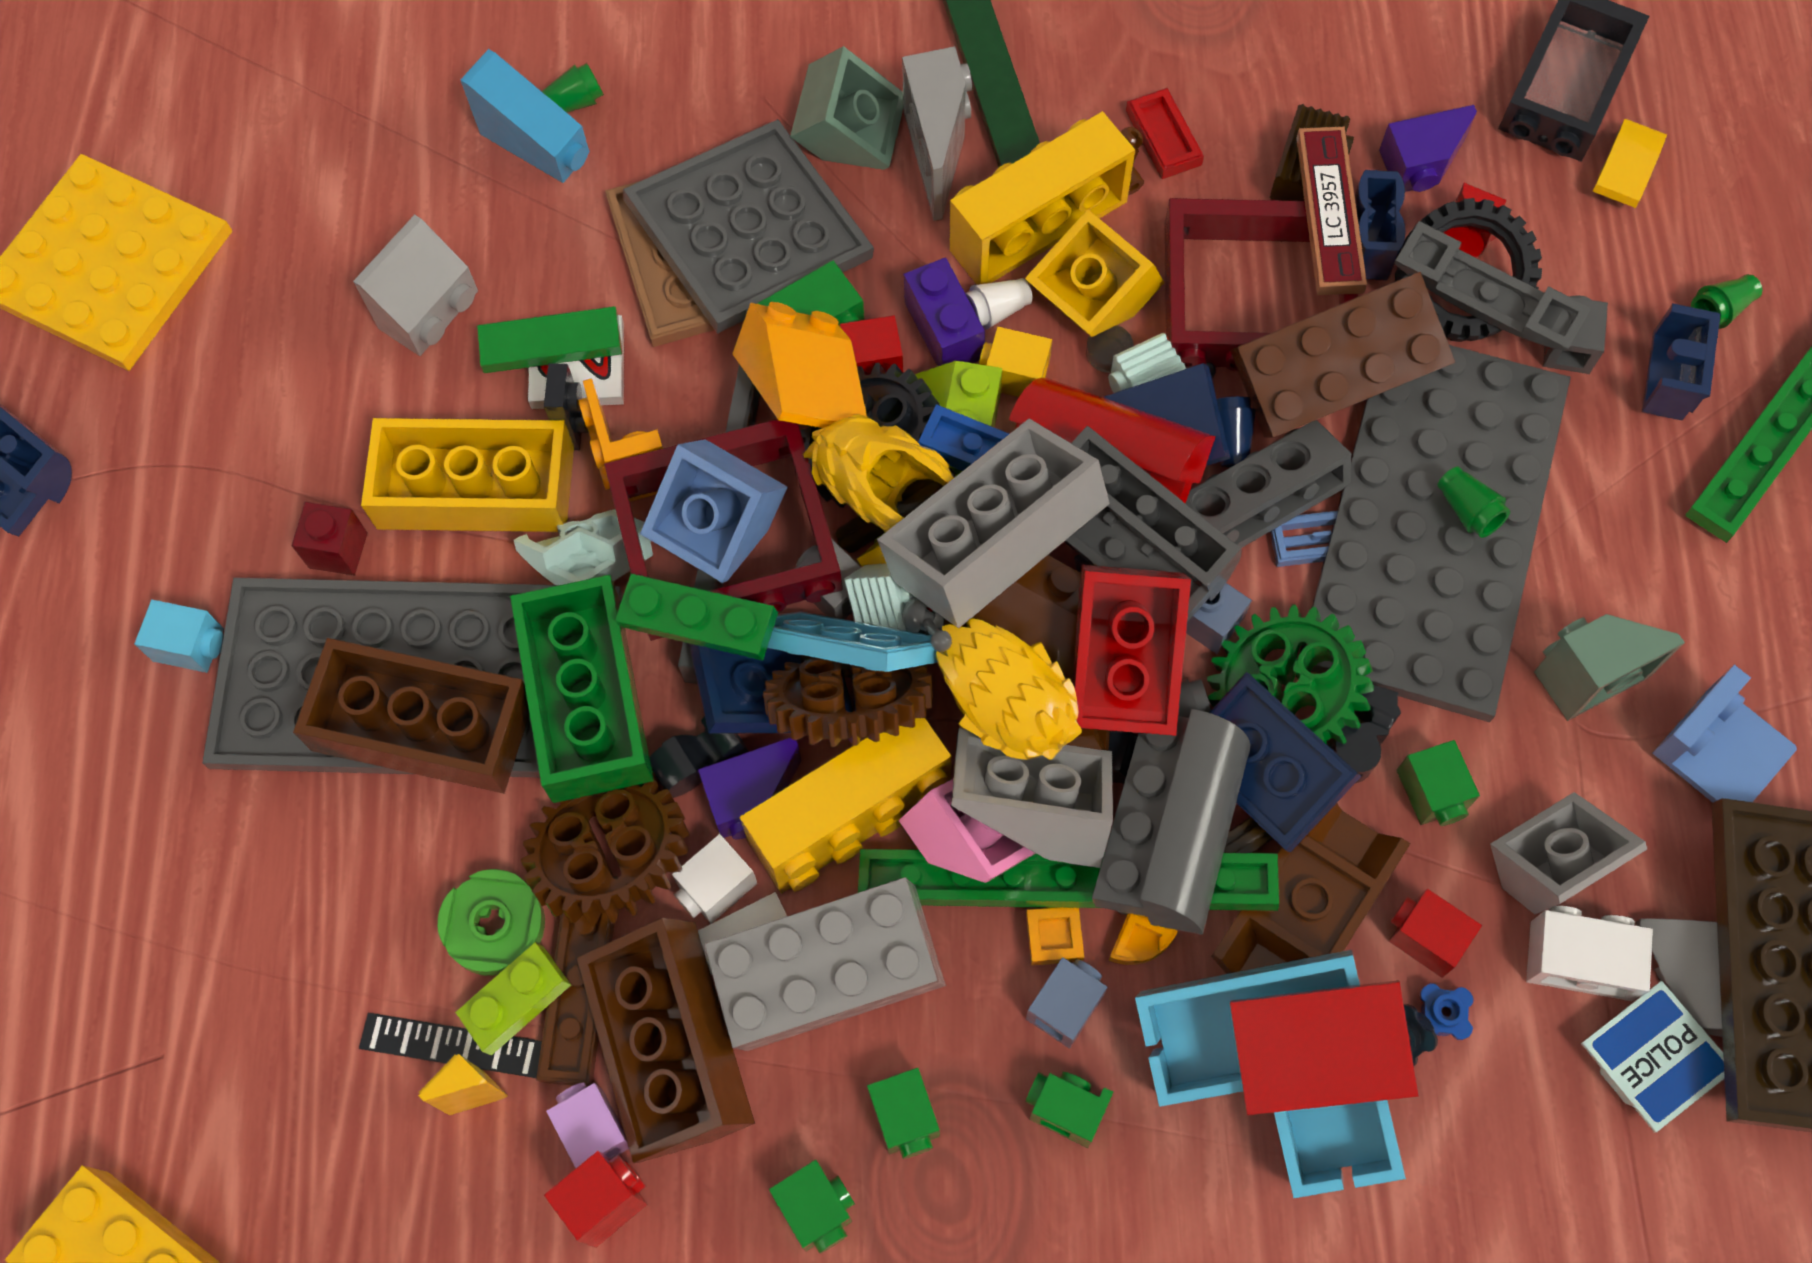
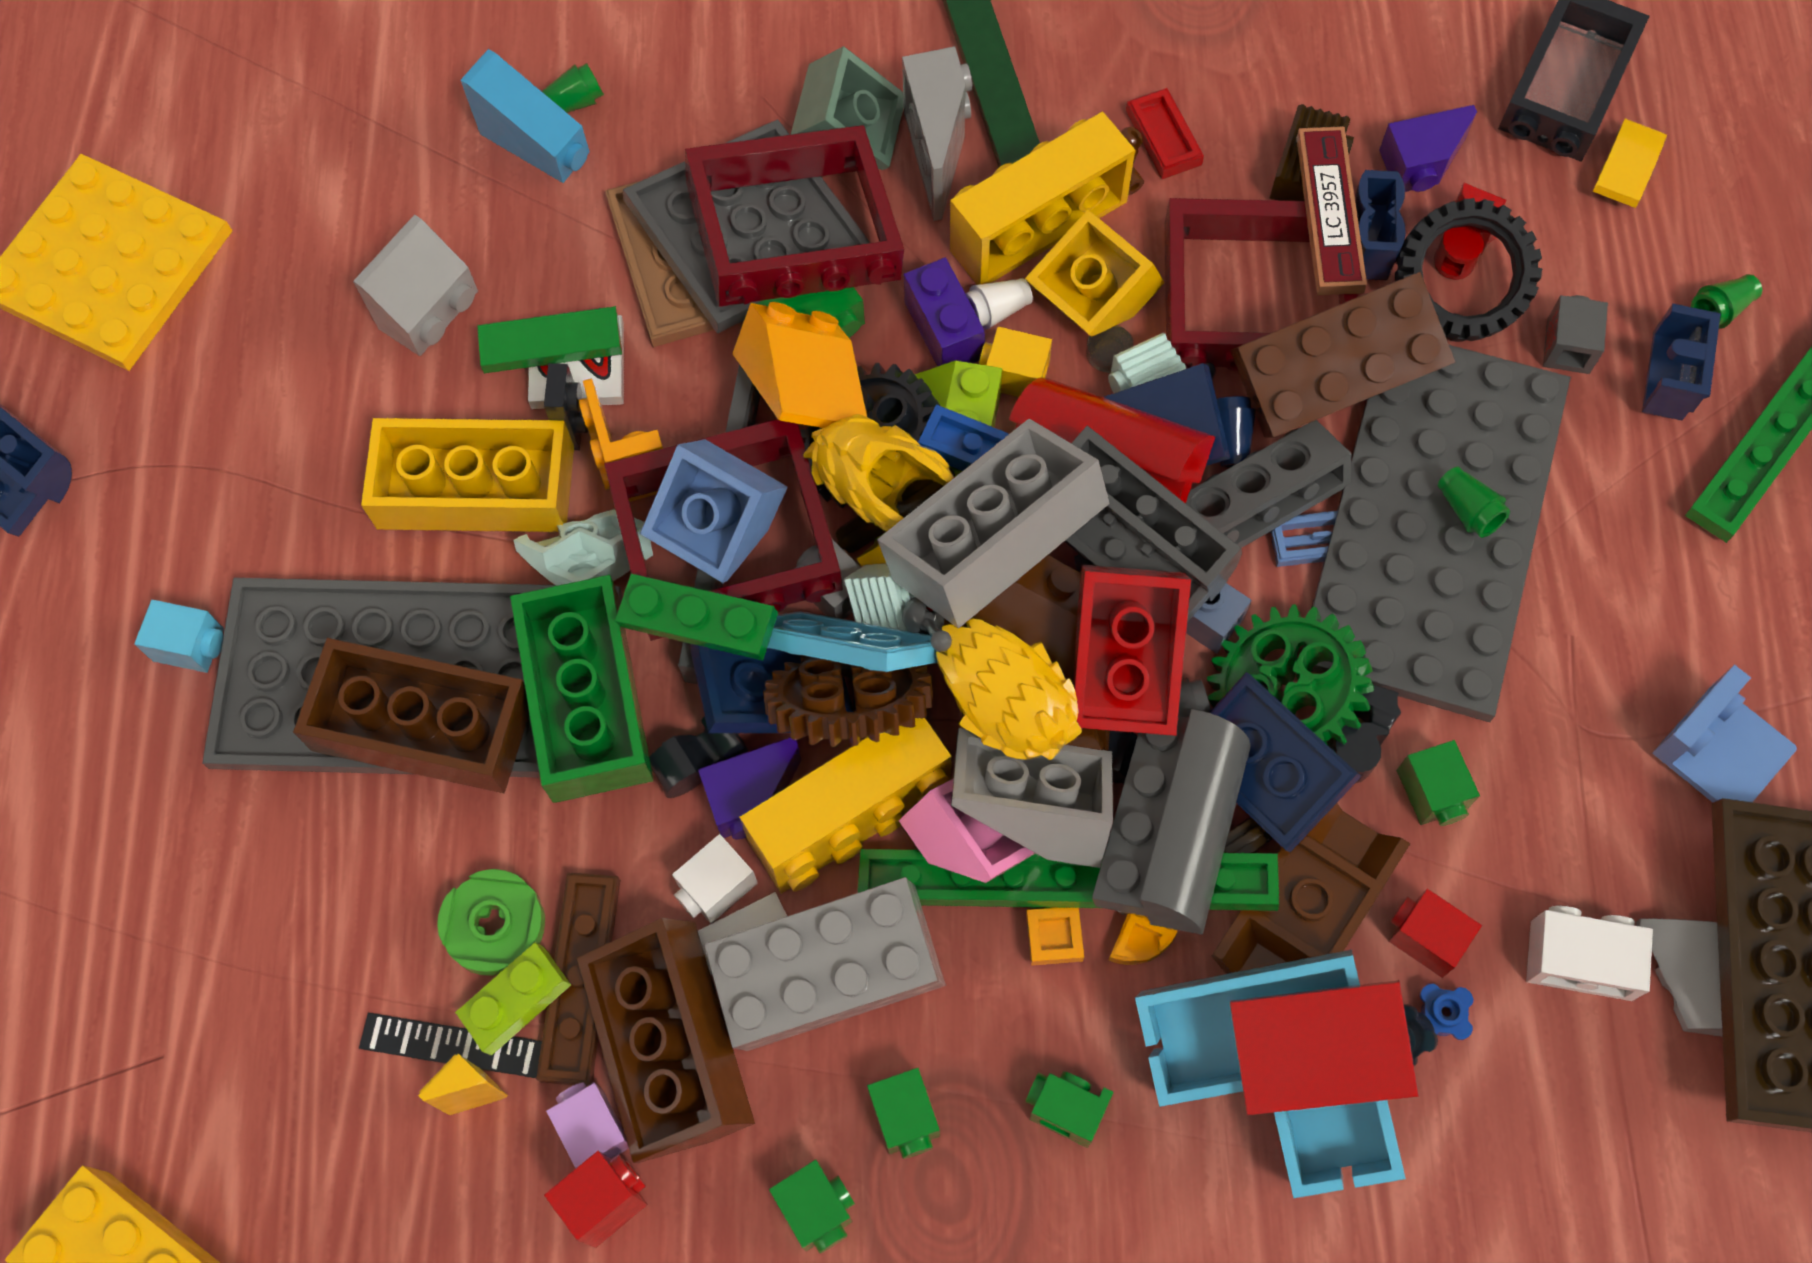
(329, 538): dark red brick -> none
(570, 867): reddish brown gear -> none
(785, 160): none -> dark red window
(875, 342): red brick -> none
(1067, 1000): sand blue brick -> none
(1489, 292): dark grey slope -> none
(1561, 853): light grey slope -> none
(1602, 661): sand green slope -> none
(1657, 1057): piece -> none

